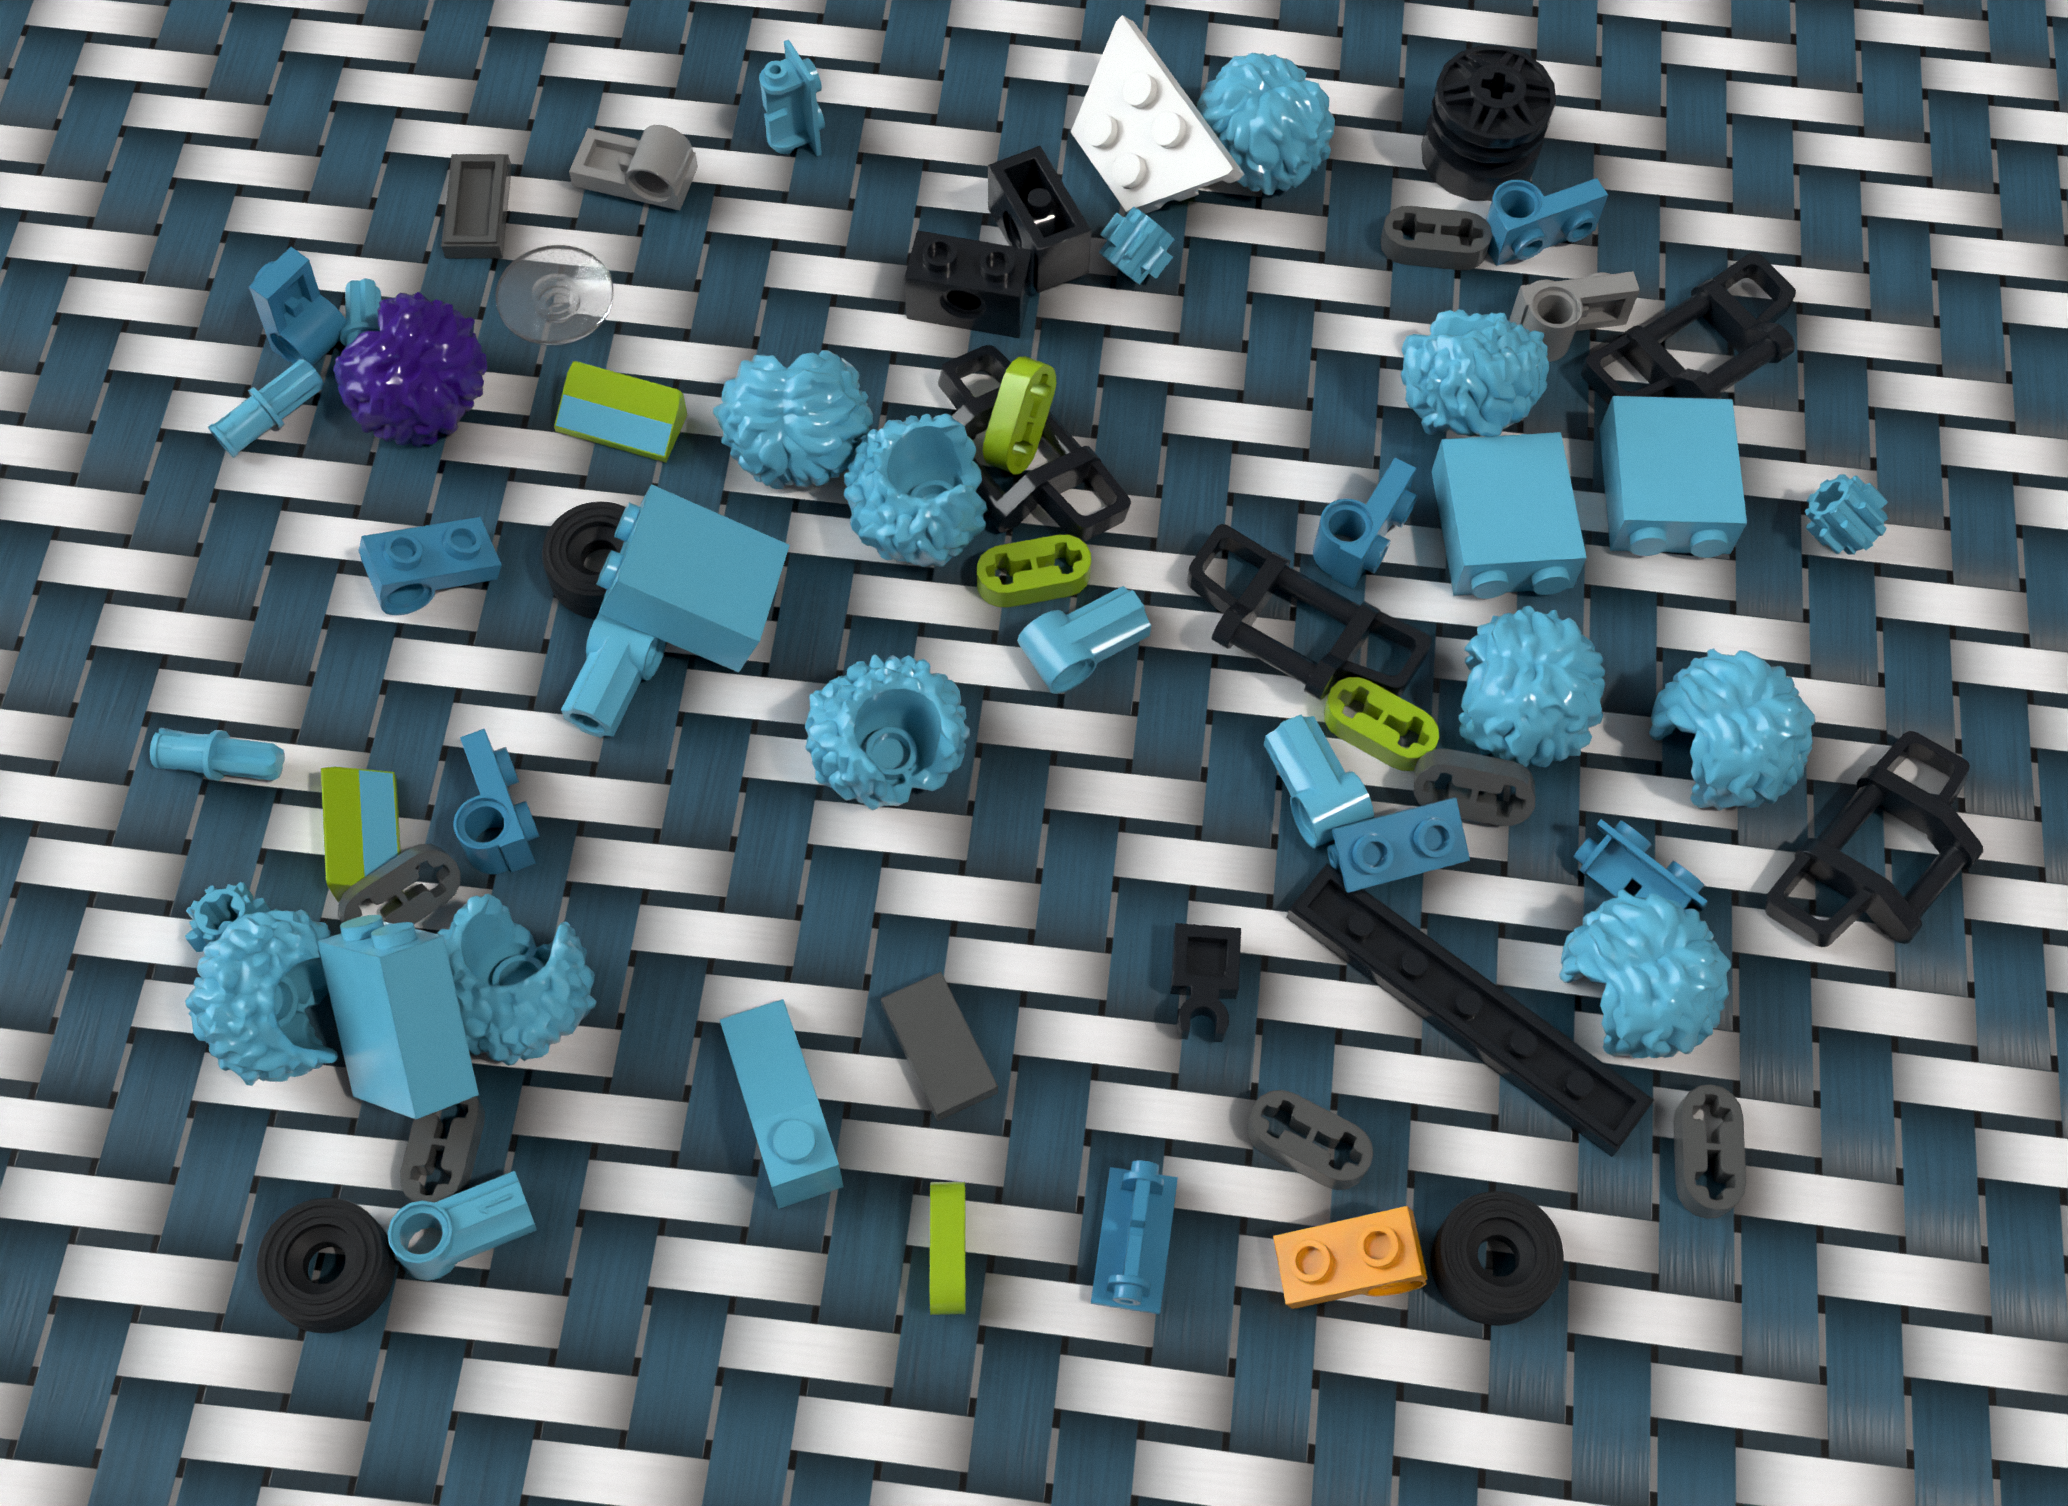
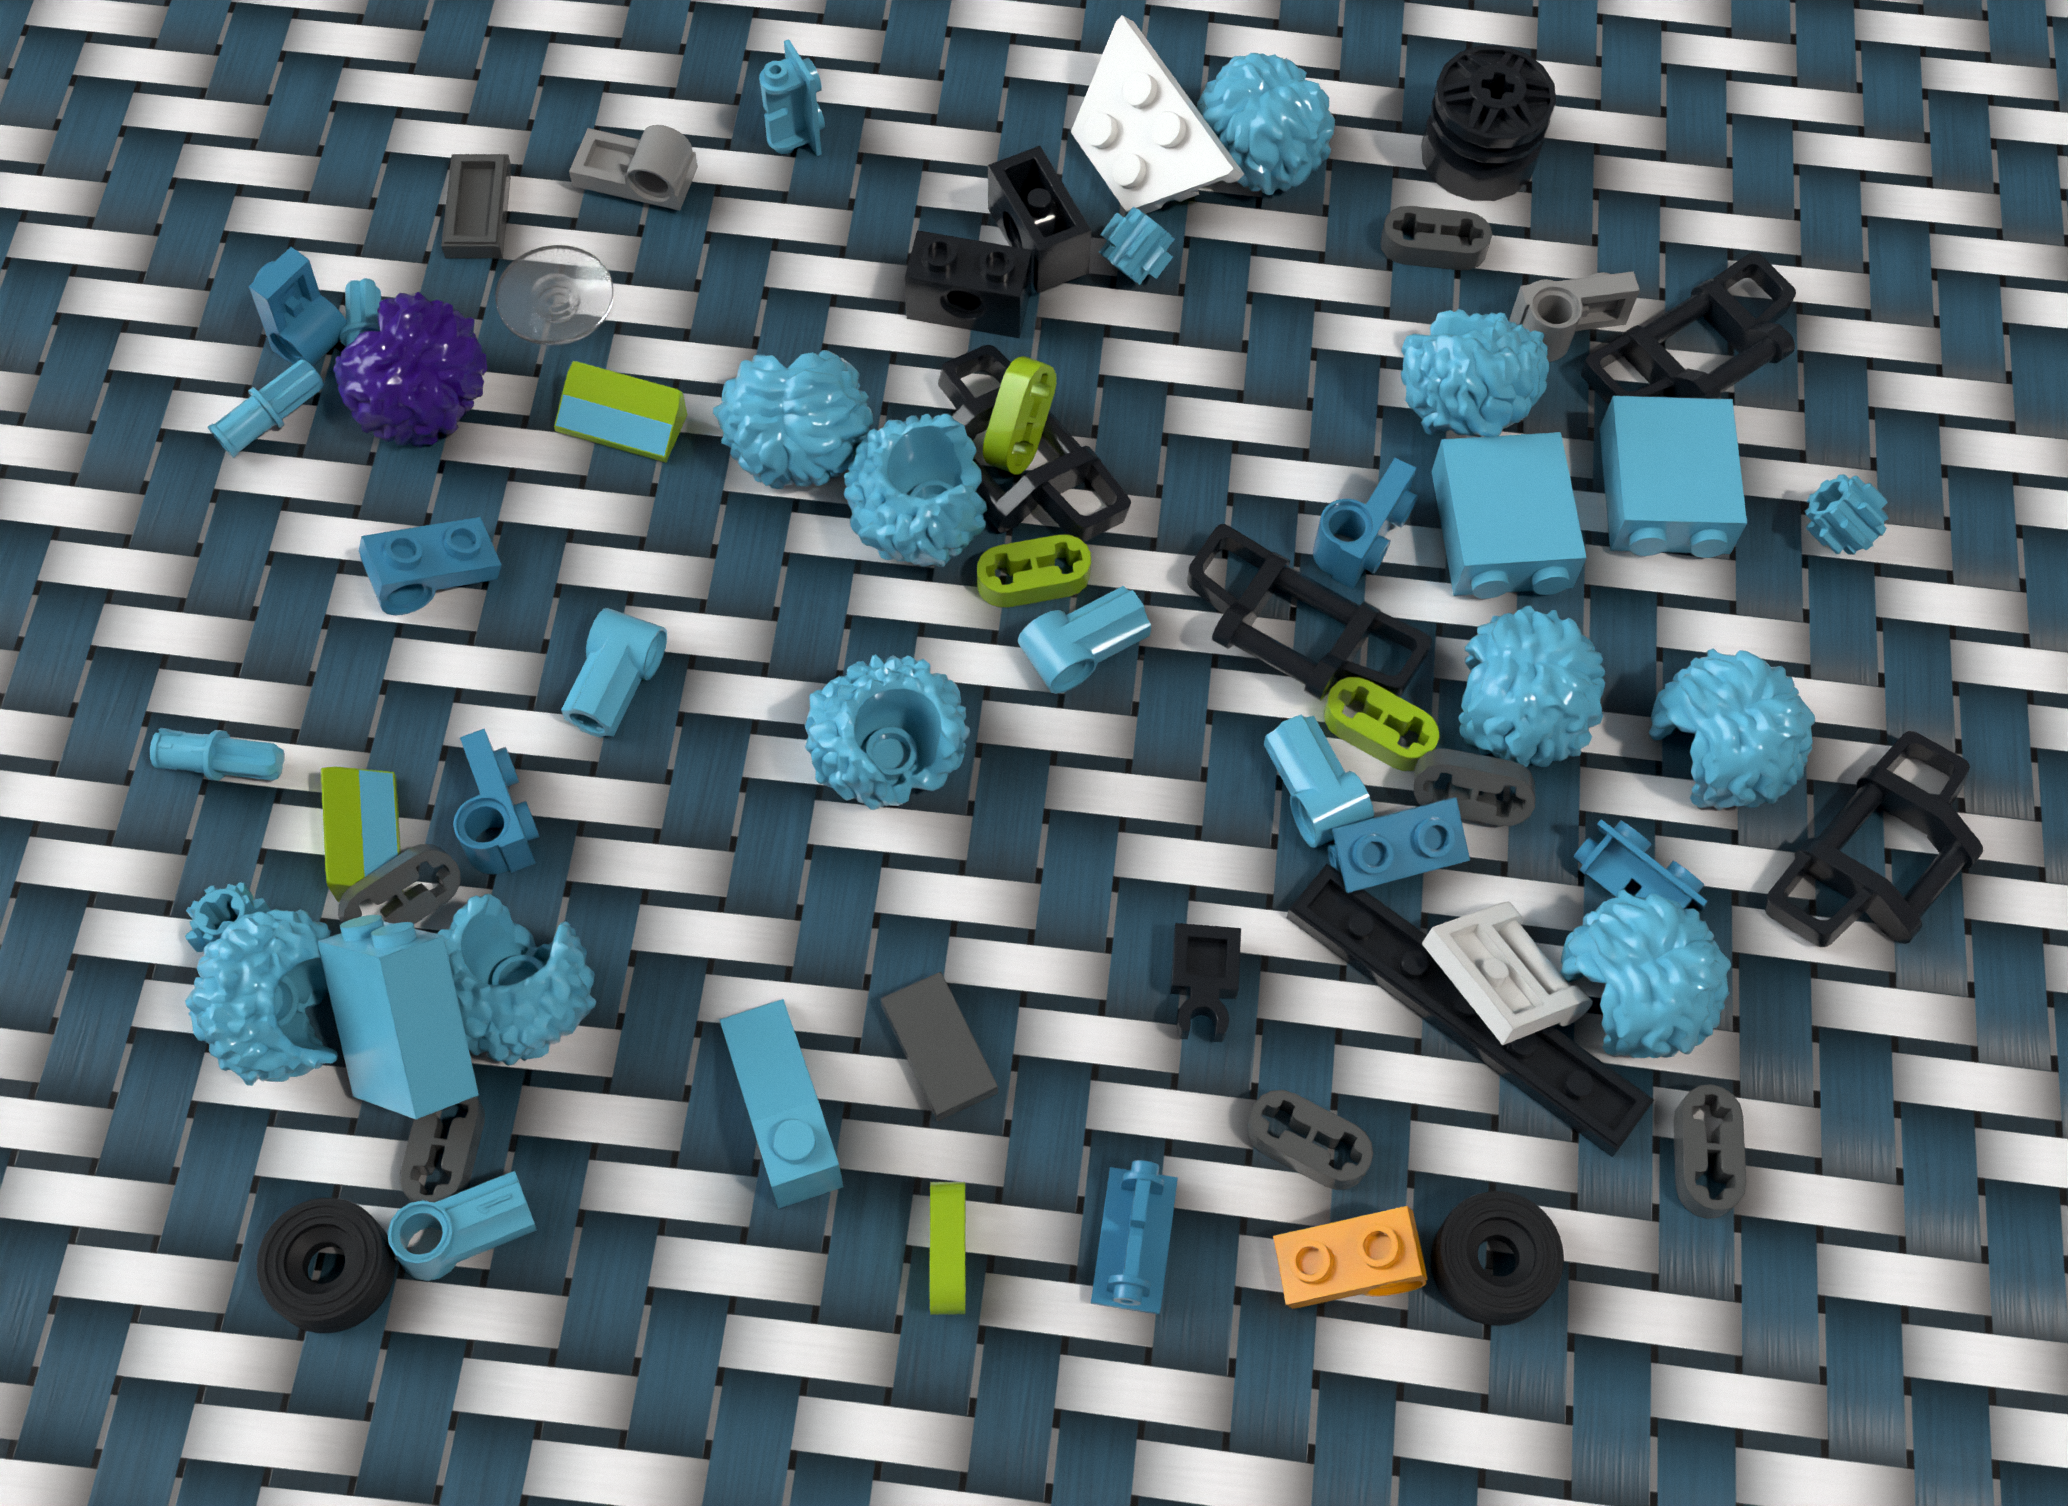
(568, 545): black tyre -> none
(692, 577): medium azure brick -> none
(1504, 973): none -> white plate
(1528, 222): dark azure plate -> none

